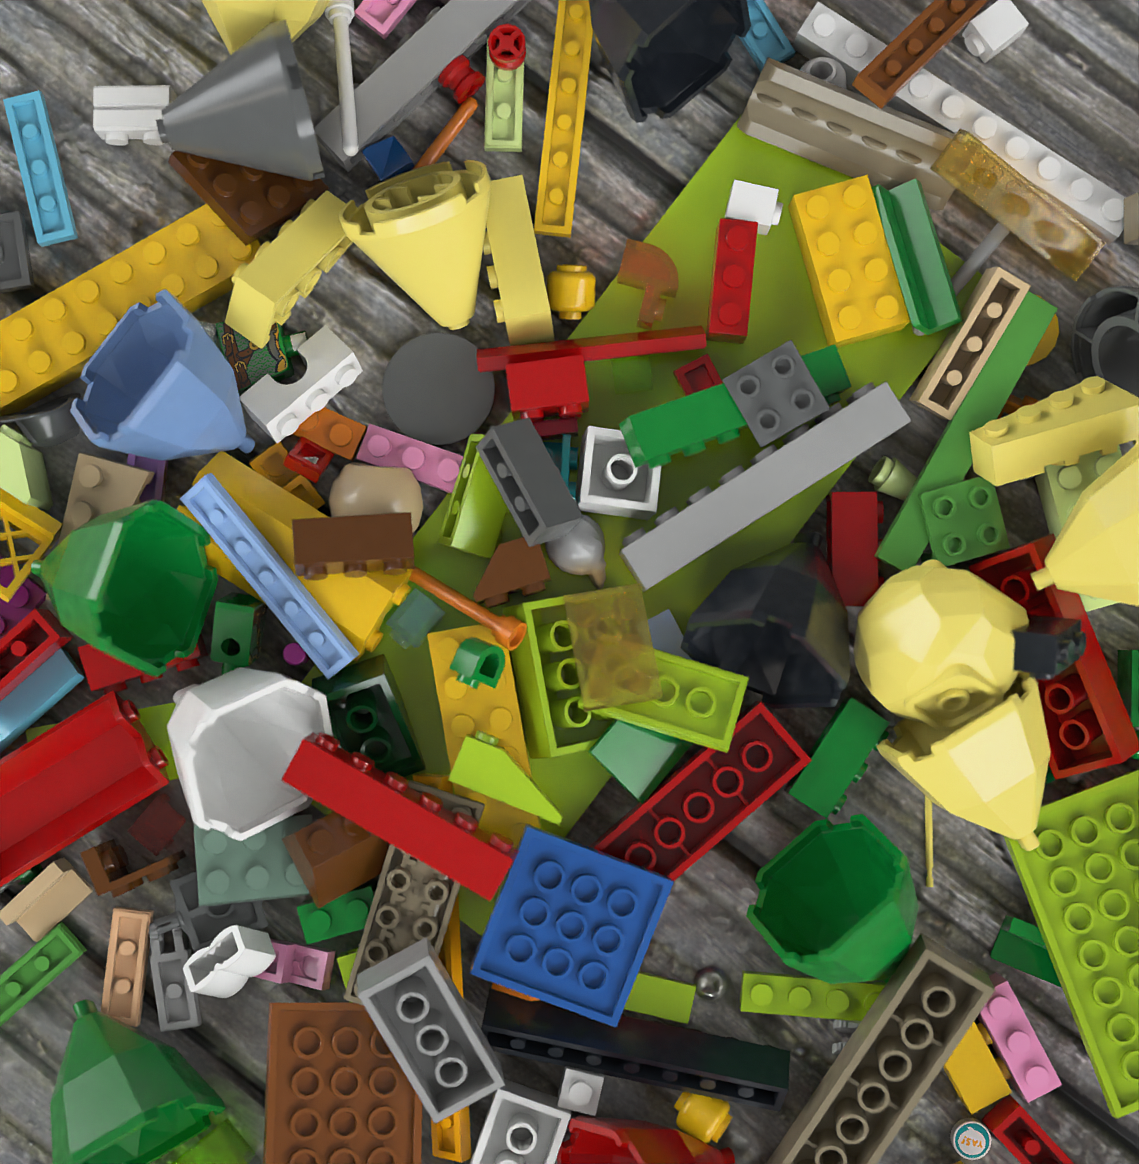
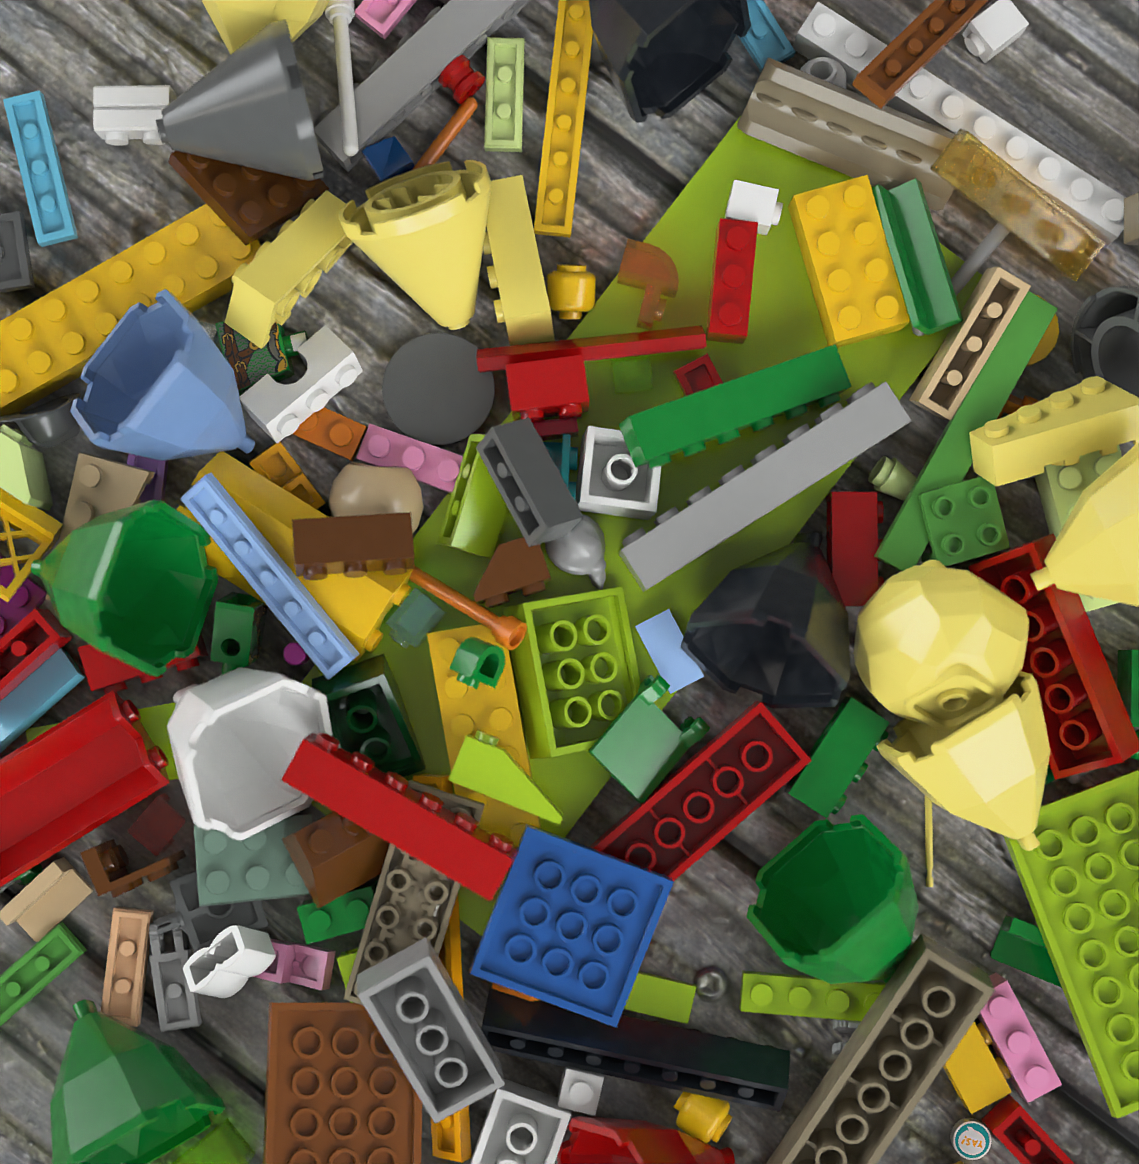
(308, 459): red tile -> none
(507, 38): red wheel -> none
(612, 647): clear yellow plate -> none
(696, 703): lime tile -> none
(776, 393): dark grey hinge -> none
(1047, 646): black brick -> none

